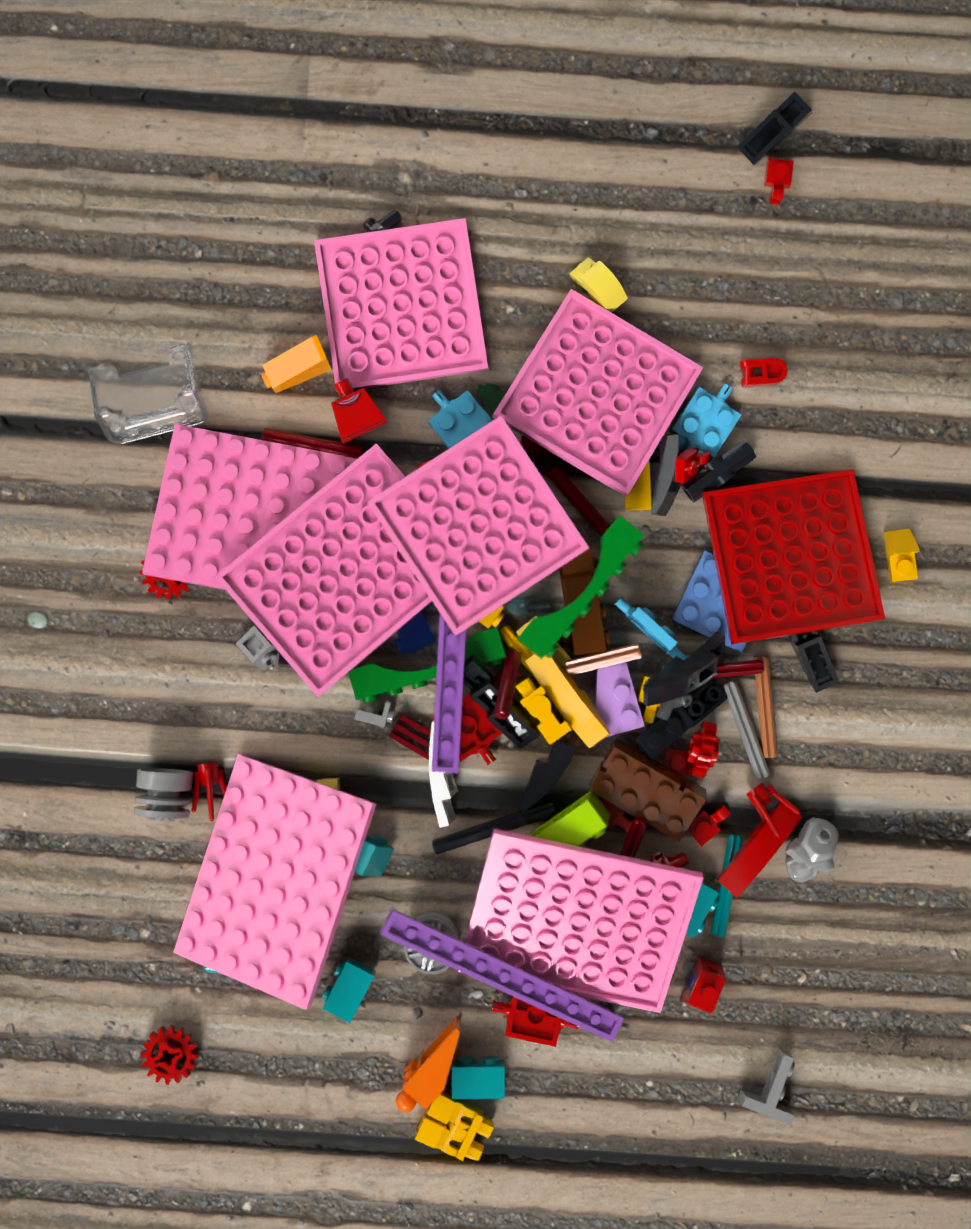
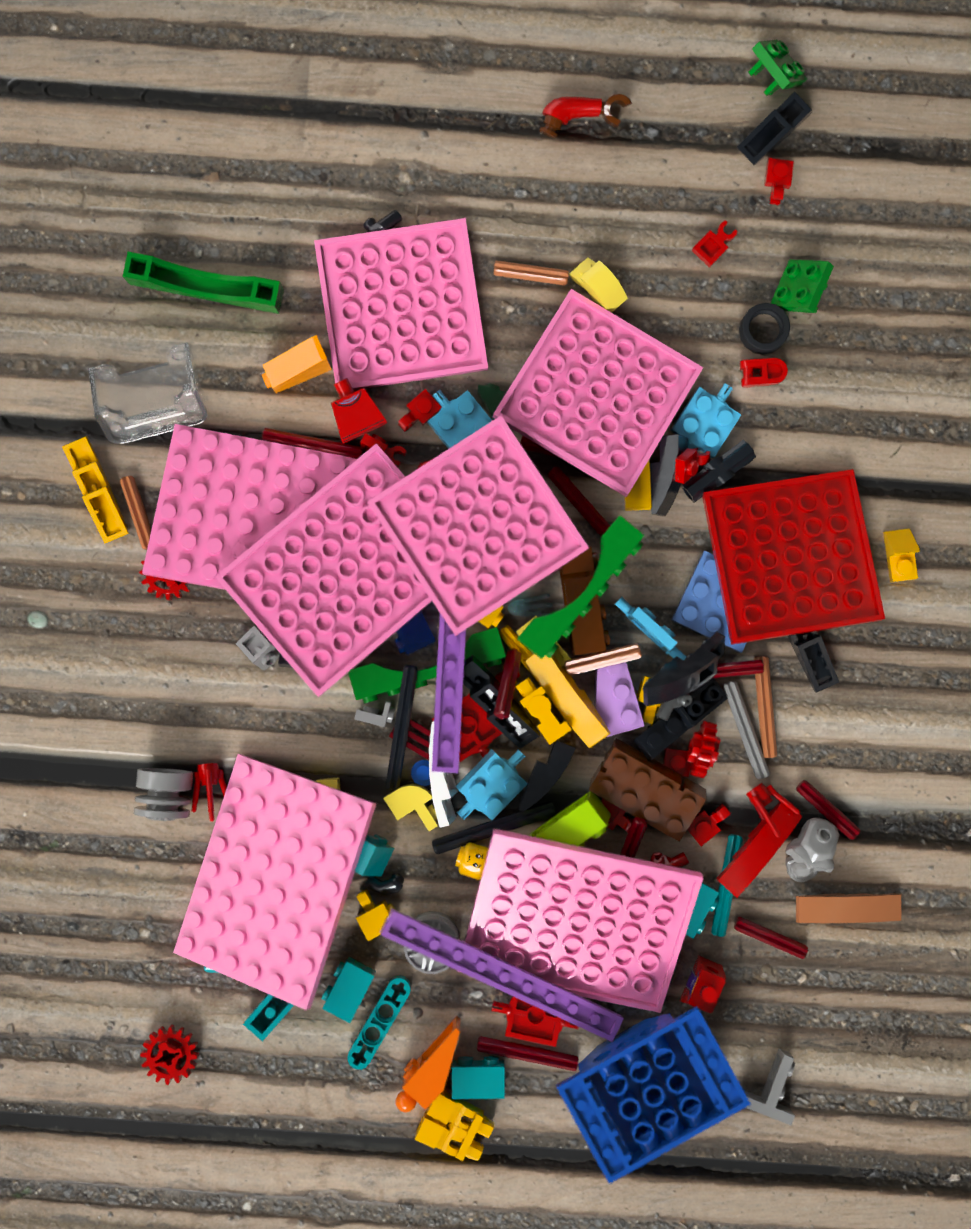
(95, 489): none -> yellow slope
(136, 509): none -> nougat axle
(234, 290): none -> green arch
(267, 1016): none -> teal brick
(369, 441): none -> red plate
(373, 916): none -> yellow brick
(381, 1023): none -> teal beam
(385, 887): none -> black arm
(401, 727): none -> black axle
(411, 798): none -> light yellow brick
(420, 773): none -> blue plate
(421, 409): none -> red plate
(471, 860): none -> yellow head
(491, 784): none -> medium azure plate
(527, 1053): none -> dark red axle
(531, 272): none -> nougat axle
(564, 109): none -> piece
(651, 1091): none -> blue wedge
(712, 246): none -> red plate
(771, 937): none -> dark red axle
(775, 57): none -> green plate
(775, 312): none -> black tyre
(802, 285): none -> green plate
(828, 809): none -> dark red axle
(848, 908): none -> nougat slope

